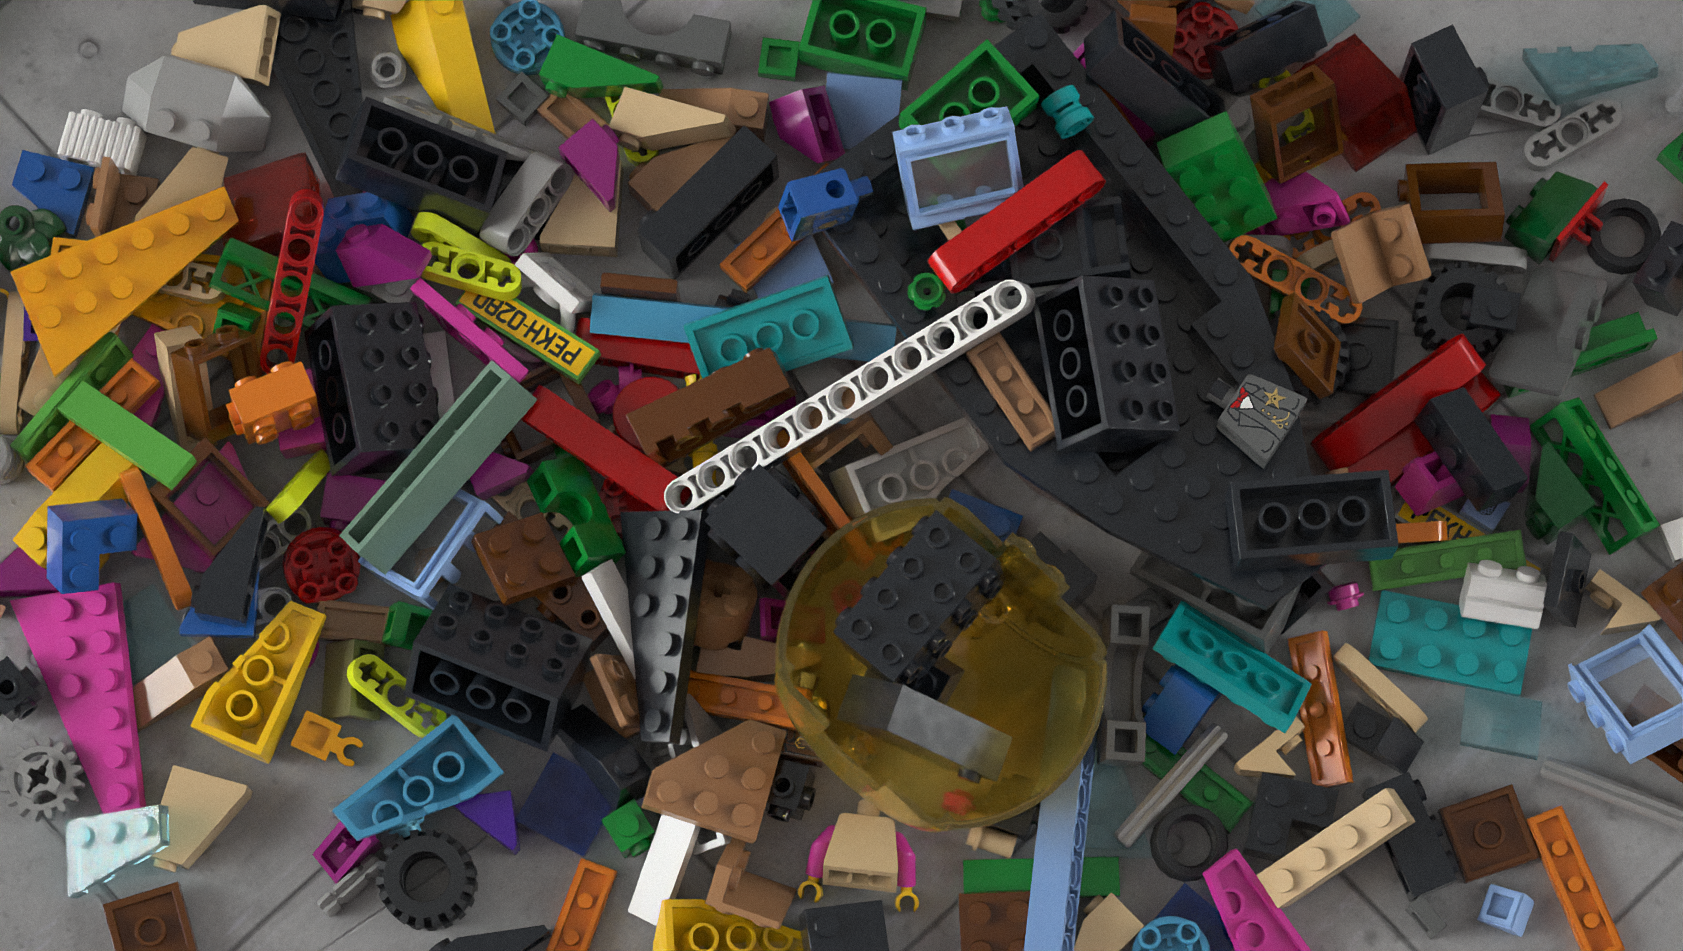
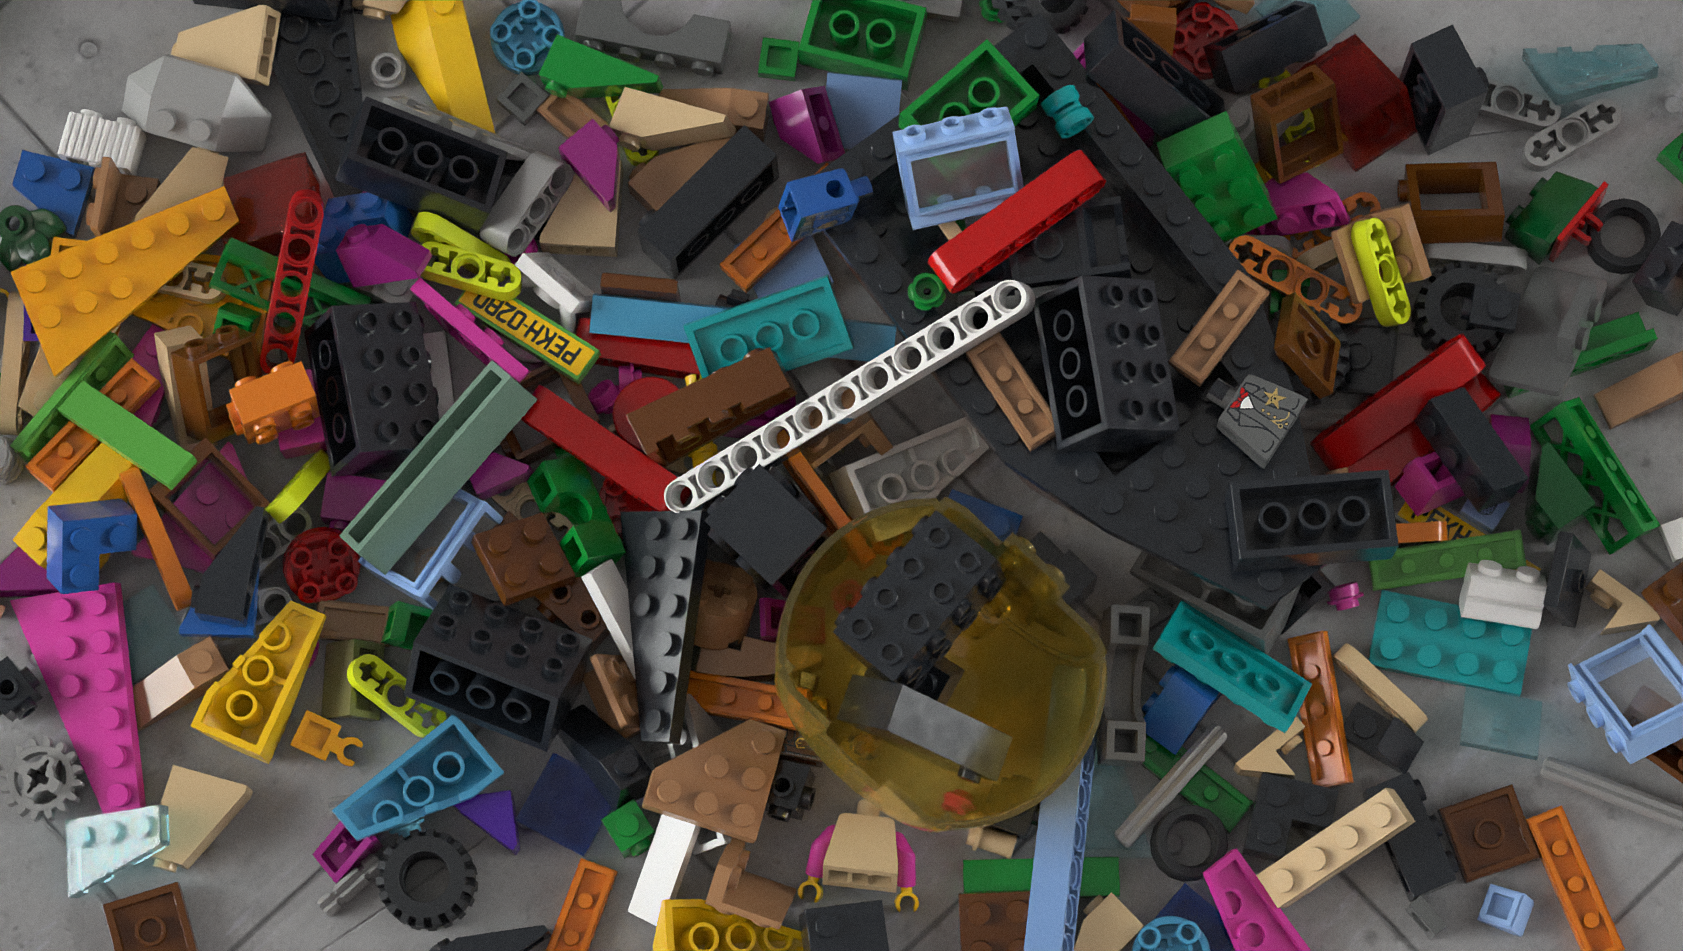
(1218, 328): none -> medium nougat tile
(1374, 248): none -> neon yellow beam

